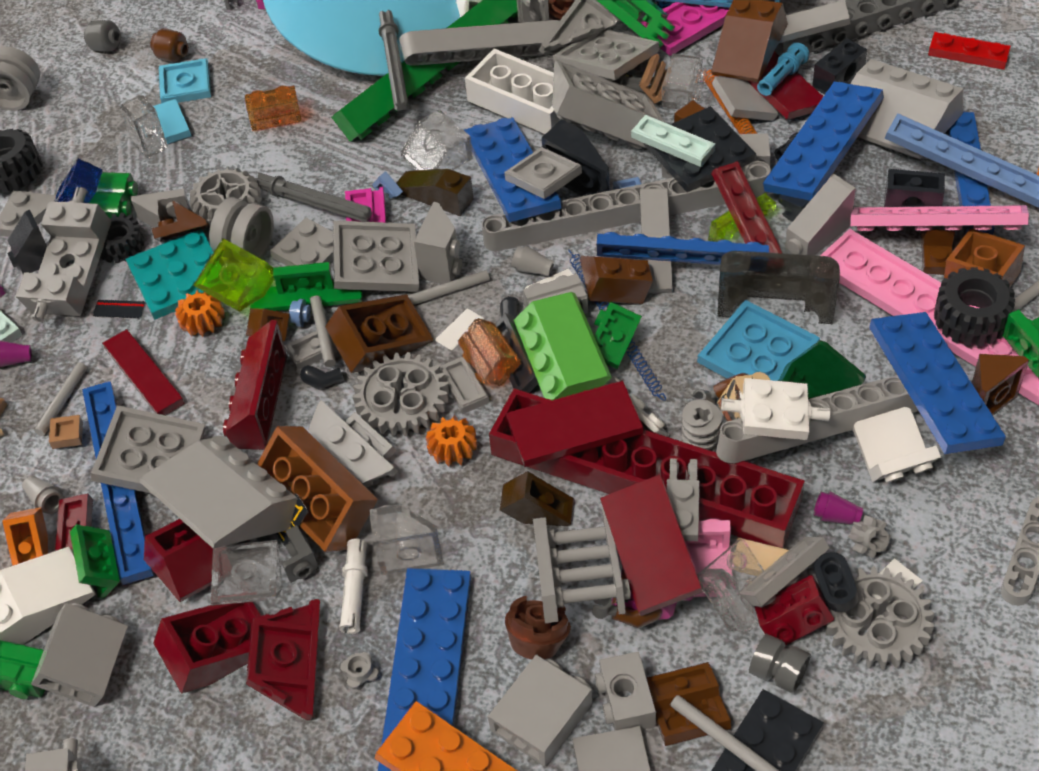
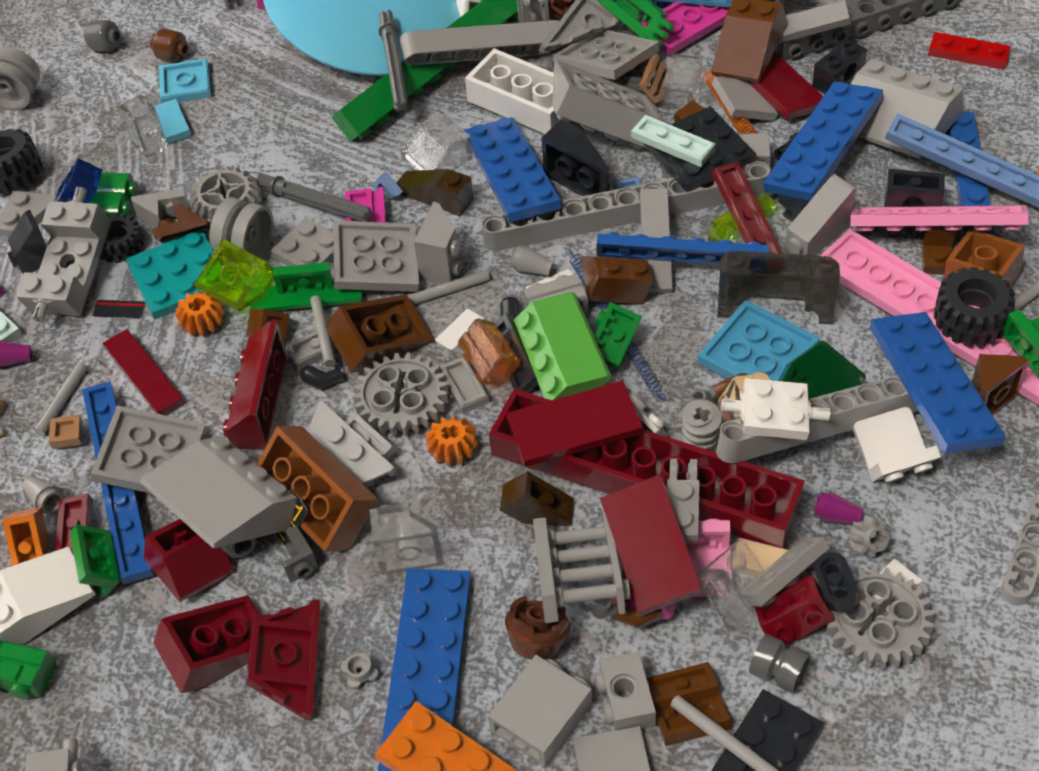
(80, 654): light grey brick -> none
(246, 573): clear slope -> none
(273, 107): clear orange brick -> none
(299, 312): medium blue plate -> none
(354, 574): white pin -> none
(543, 172): light grey tile -> none
(787, 65): dark azure pin -> none

